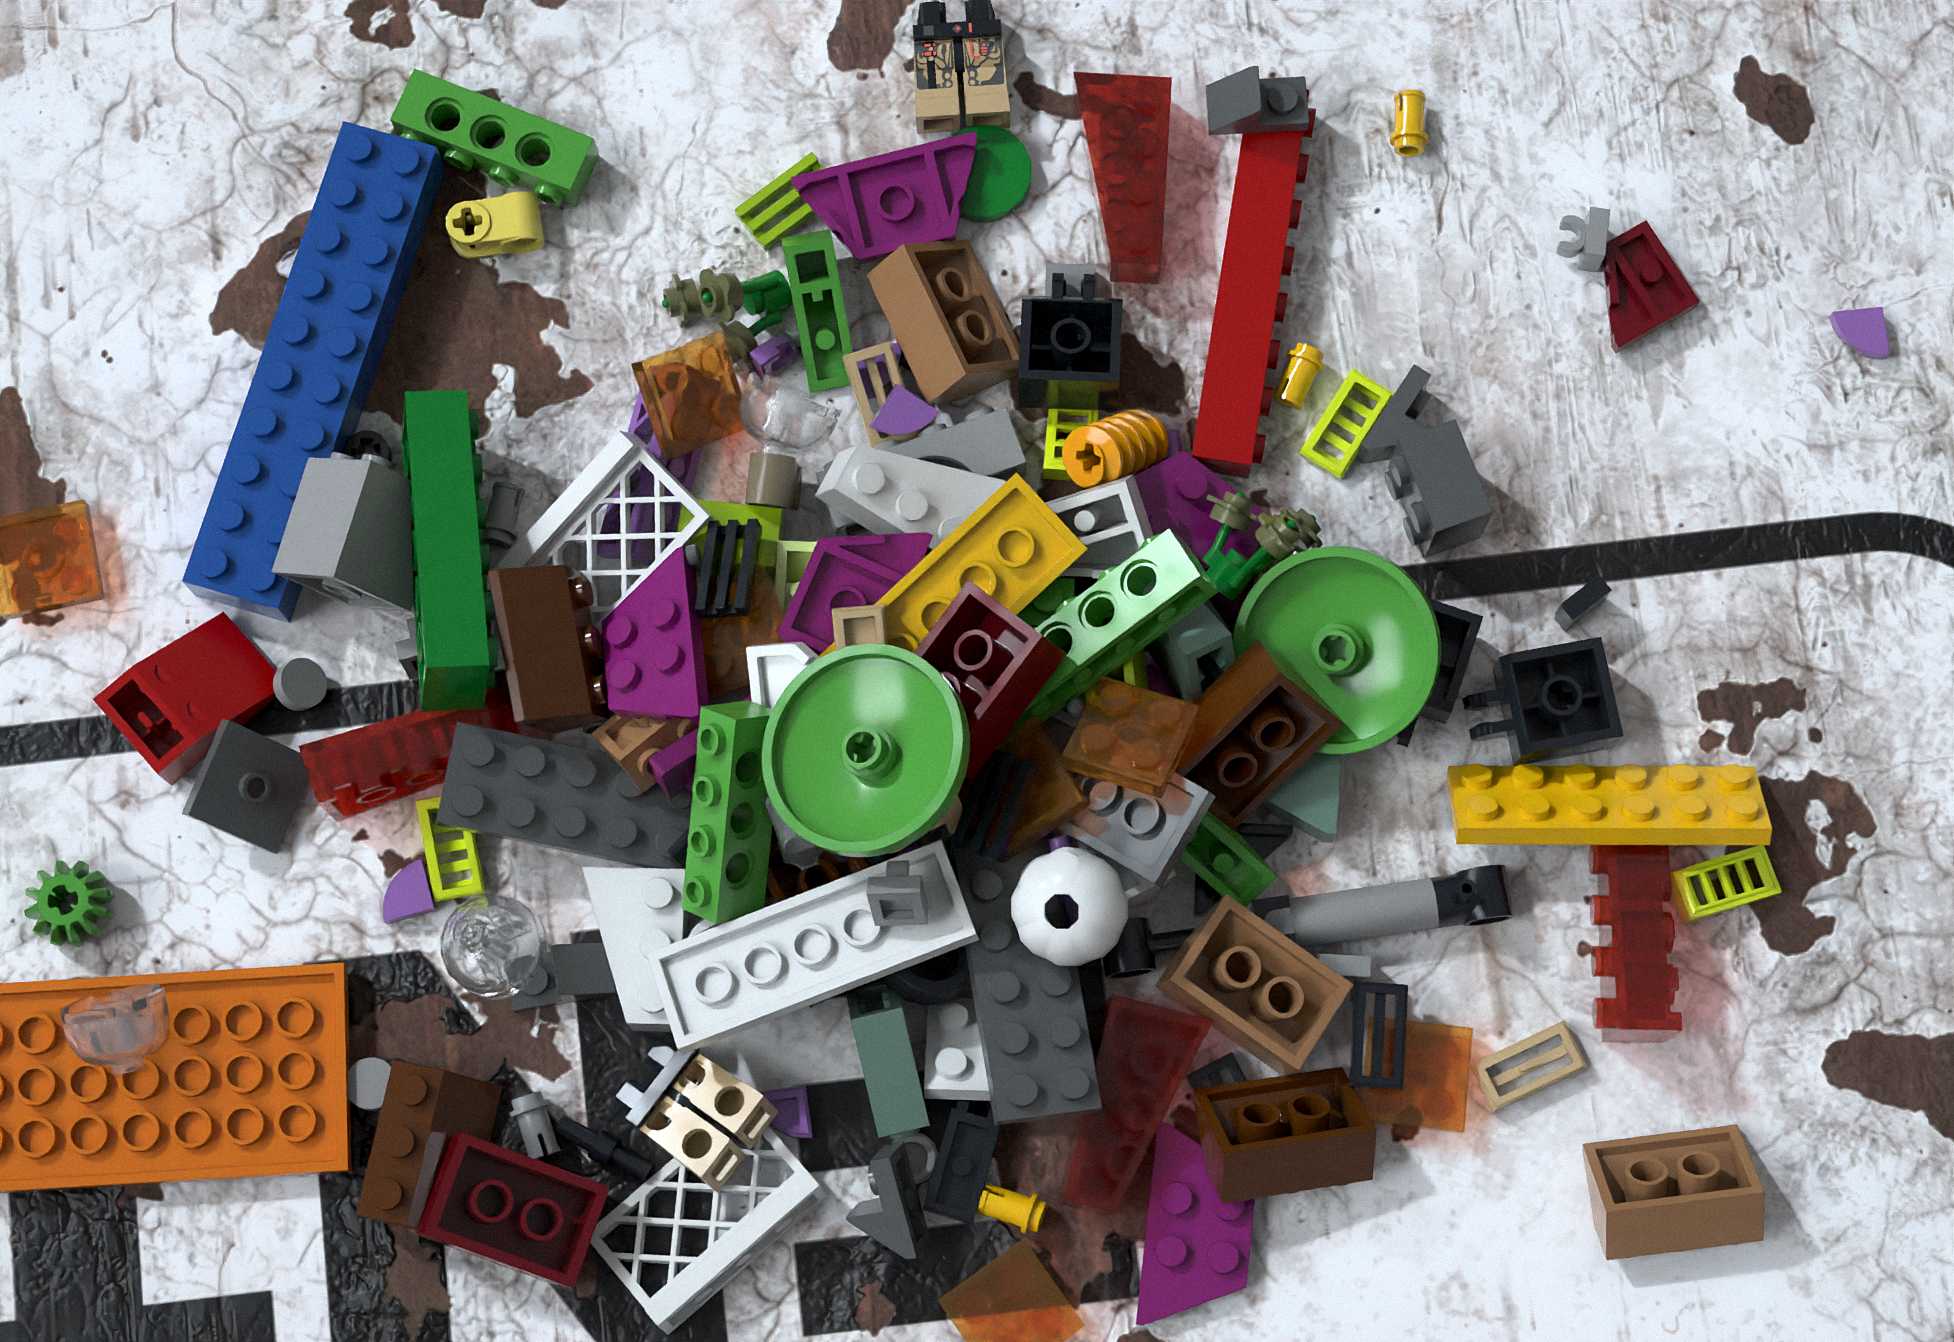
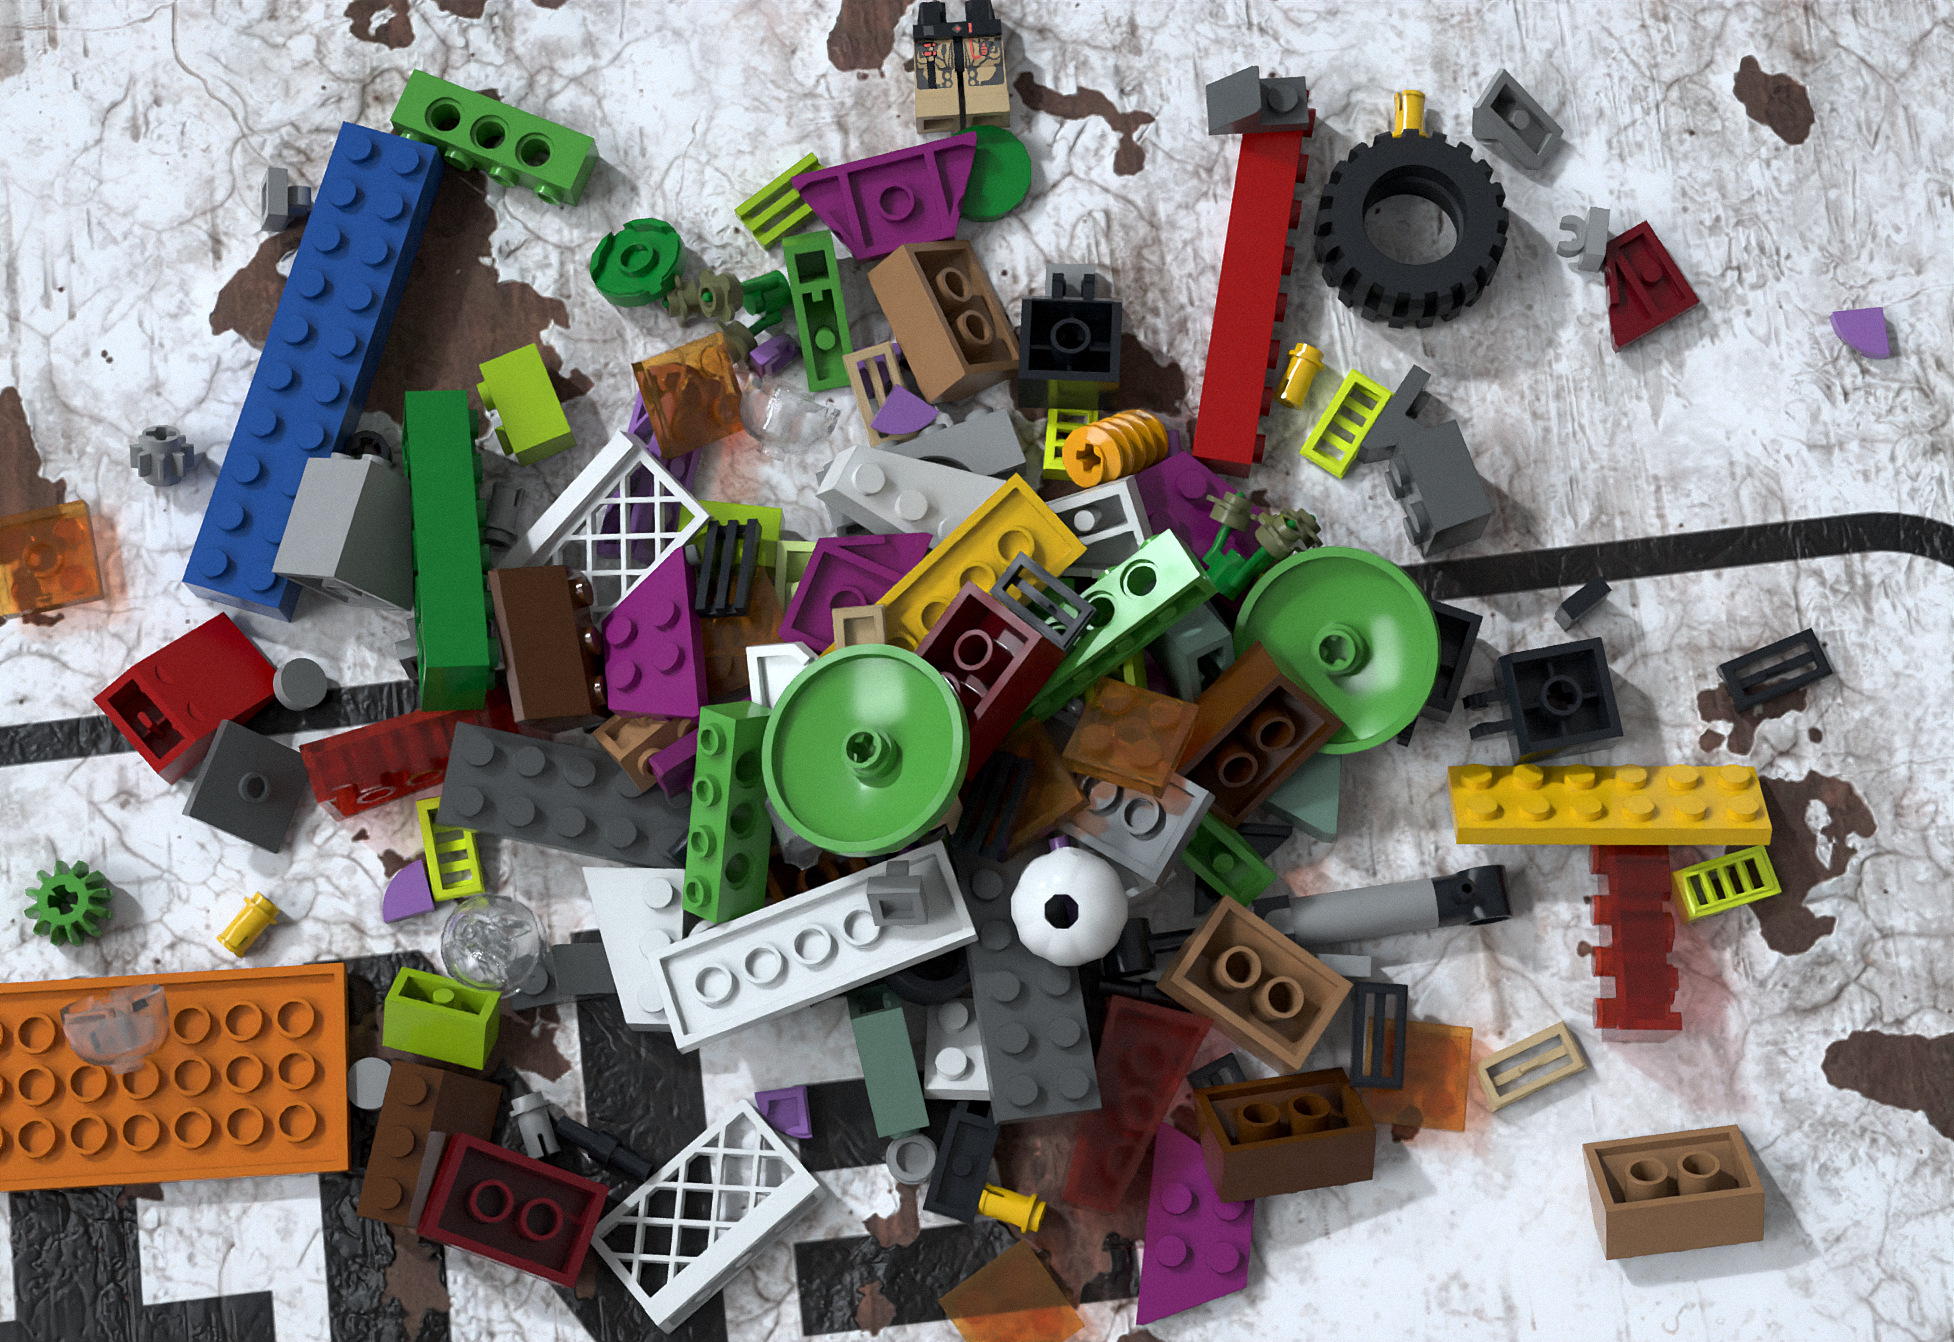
(162, 455): none -> light grey gear
(249, 924): none -> yellow pin
(281, 201): none -> light grey tile
(441, 1018): none -> lime brick
(501, 225): light yellow piece -> none
(526, 404): none -> lime brick
(638, 262): none -> green tile
(679, 1100): tan hips -> none
(774, 481): dark tan piece -> none
(897, 1214): dark grey slope -> none
(1076, 627): none -> black tile
(1126, 156): clear red wedge -> none
(1142, 991): none -> black bar
(1424, 170): none -> black tyre
(1515, 120): none -> light grey slope
(1735, 687): none -> black tile

